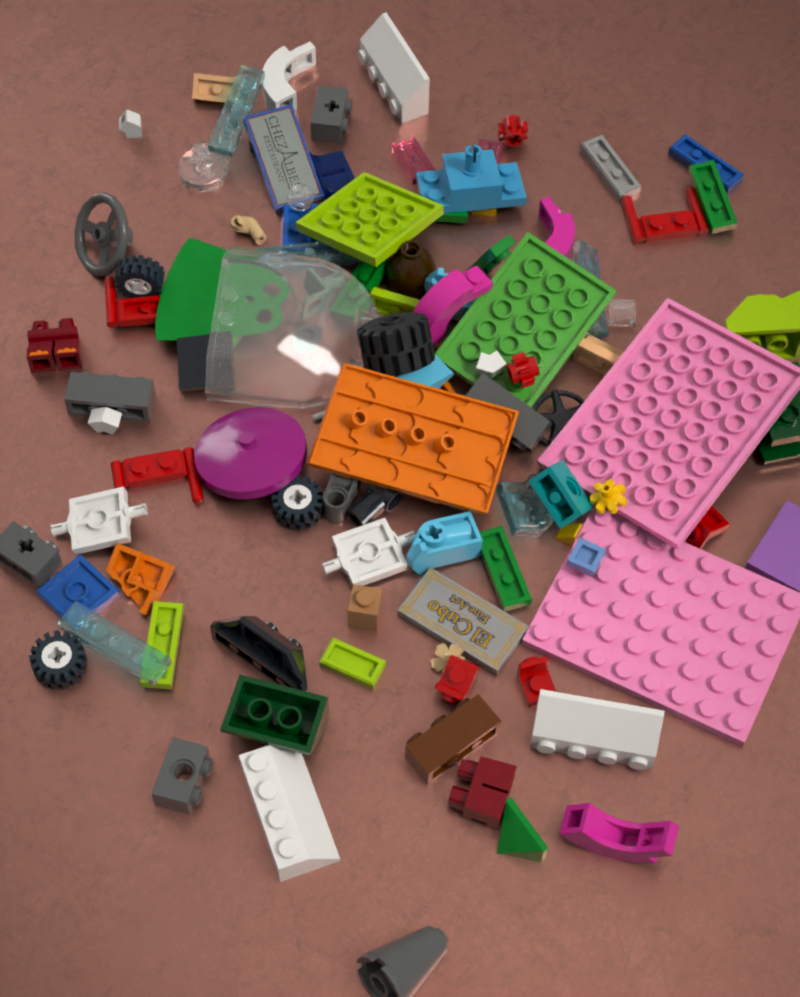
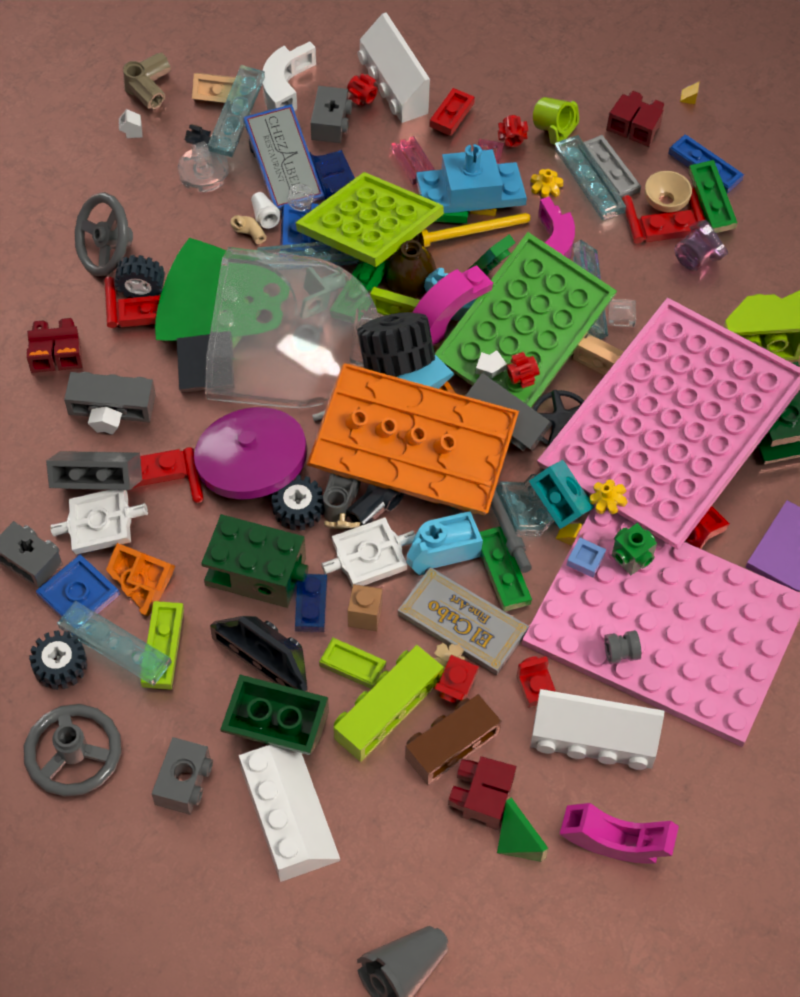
(71, 749): none -> dark grey piece
(94, 470): none -> dark grey brick
(139, 79): none -> dark tan piece
(197, 135): none -> black plate
(255, 561): none -> dark green torso
(265, 211): none -> white cone
(311, 604): none -> clear blue plate
(341, 524): none -> tan plant
(362, 89): none -> red gear
(387, 702): none -> lime brick
(427, 237): none -> yellow bar
(452, 111): none -> red plate
(514, 543): none -> dark grey bar
(546, 182): none -> yellow plant
(557, 117): none -> lime piece
(590, 177): none -> clear light blue plate
(622, 647): none -> dark grey wheel
(634, 548): none -> green brick
(636, 118): none -> dark red hips
(671, 185): none -> tan piece
(690, 93): none -> yellow piece
(699, 246): none -> clear purple piece

